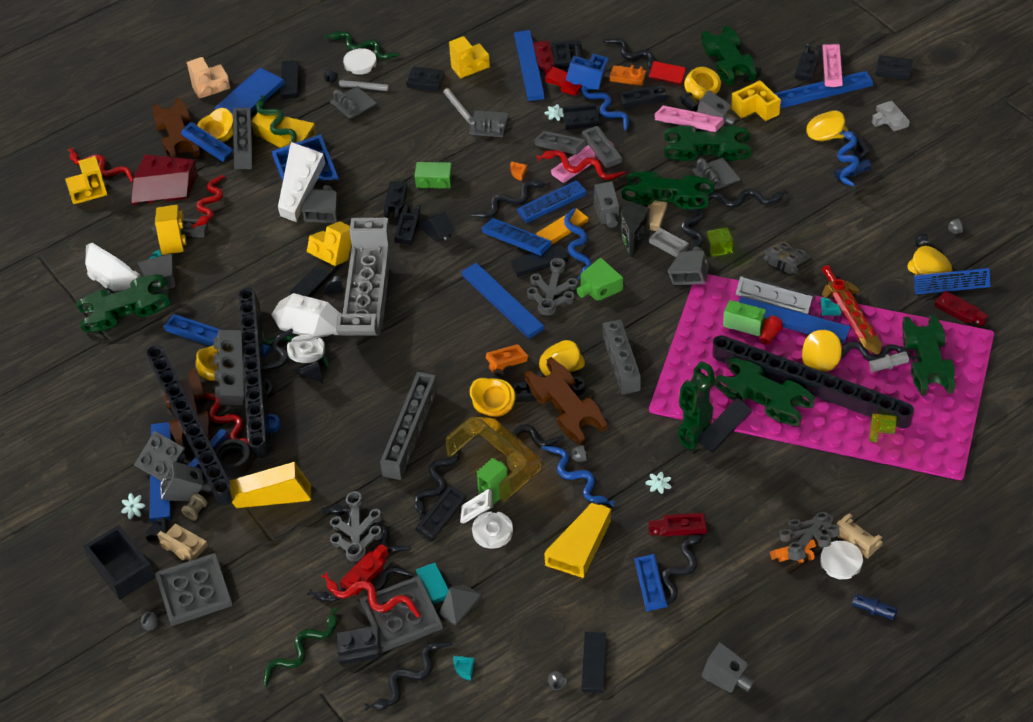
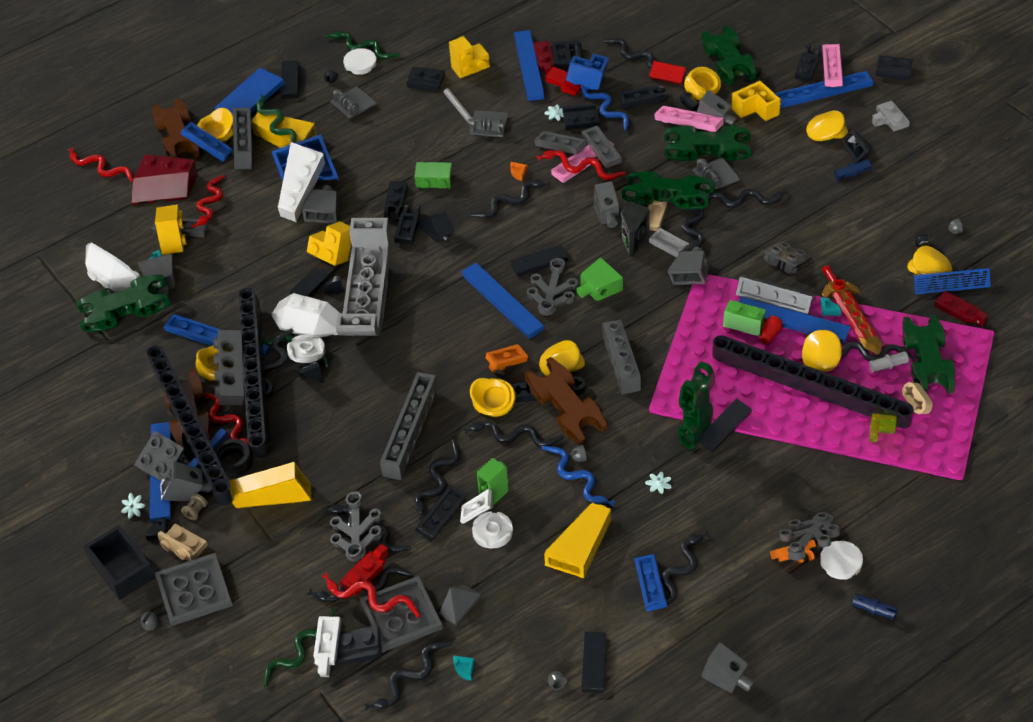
(88, 184): yellow brick -> none
(207, 80): light nougat brick -> none
(274, 423): blue tile -> none
(326, 643): none -> white hinge
(363, 85): light grey bar -> none
(433, 582): teal tile -> none
(516, 236): blue tile -> none
(521, 459): clear yellow windscreen -> none
(551, 202): blue tile -> none
(558, 230): light orange tile -> none
(576, 243): blue animal -> none
(628, 75): orange plate -> none
(678, 525): dark red hinge -> none
(720, 241): clear neon green panel -> none
(775, 397): dark green piece -> none
(848, 158): blue animal -> none
(856, 535): tan hinge -> none
(918, 397): none -> tan beam

